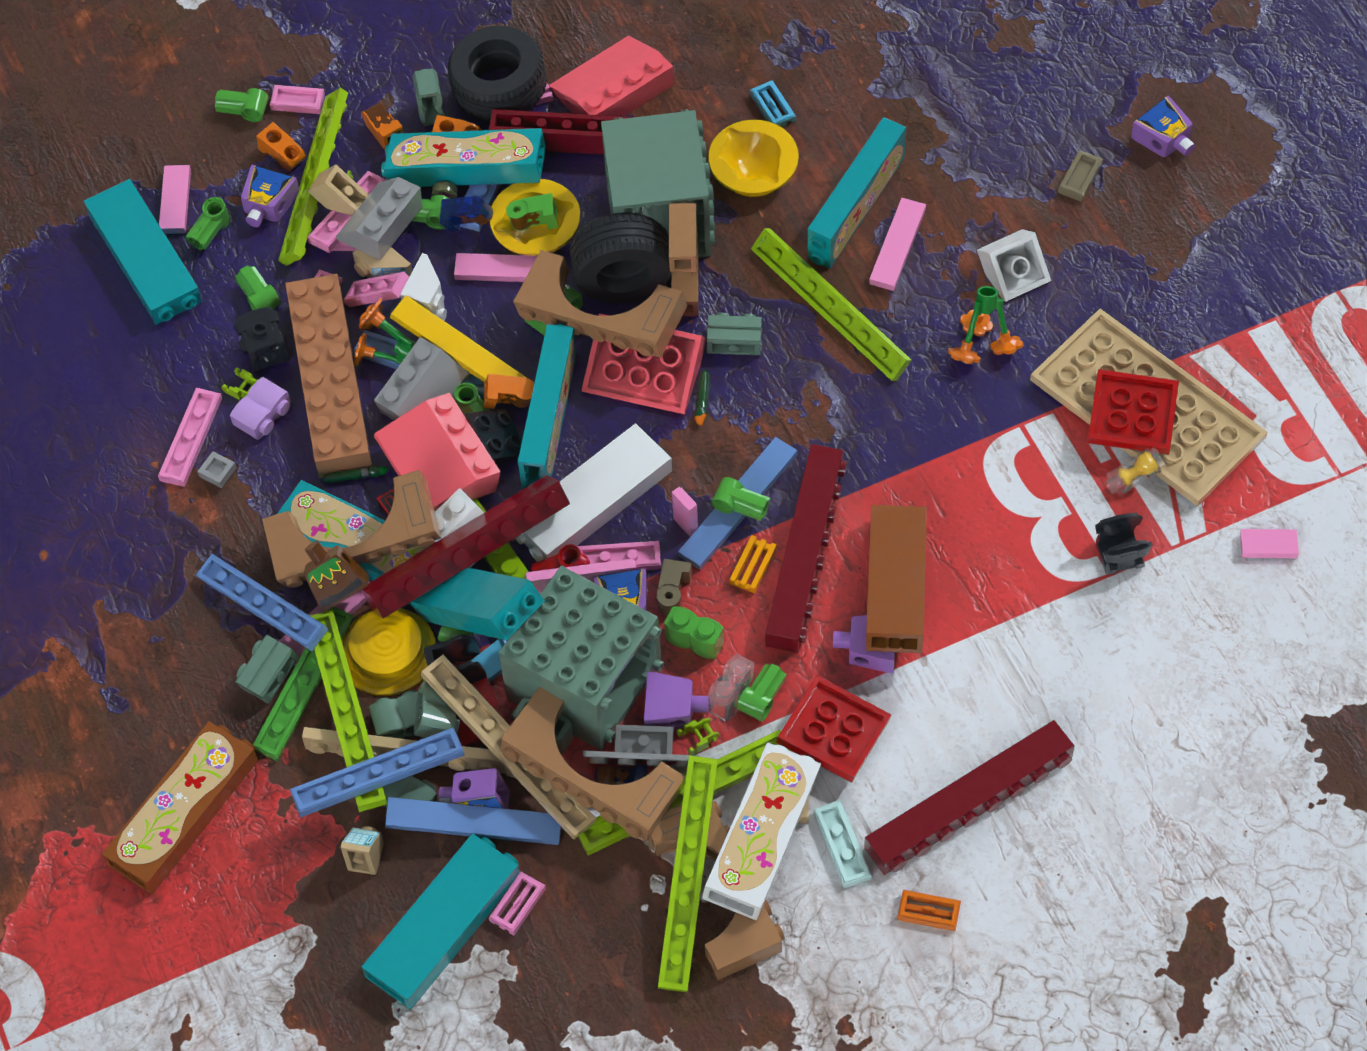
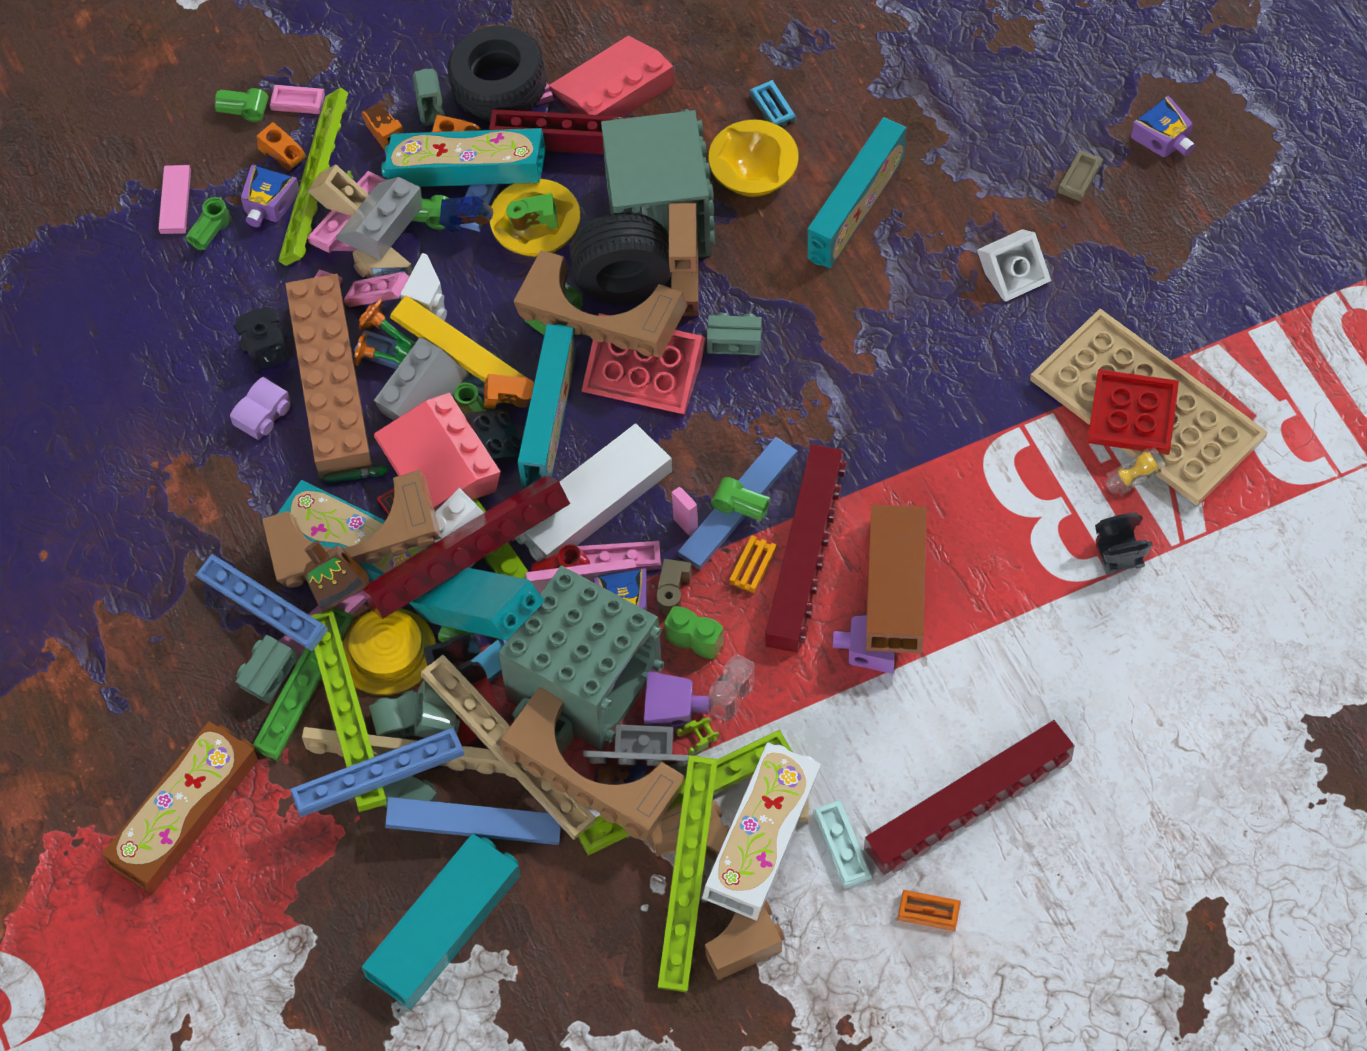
(143, 251): teal brick -> none
(190, 437): bright pink tile -> none
(217, 469): light grey plate -> none
(236, 392): lime piece -> none
(255, 288): bright green piece -> none
(363, 850): tan slope -> none
(445, 188): olive tile -> none
(477, 788): medium lavender torso -> none
(492, 267): bright pink tile -> none
(505, 922): bright pink tile -> none
(702, 397): dark green piece -> none
(758, 698): bright green piece -> none
(831, 304): lime plate -> none
(834, 728): red plate -> none
(897, 244): bright pink tile -> none
(978, 322): orange plant -> none
(1269, 543): bright pink tile -> none

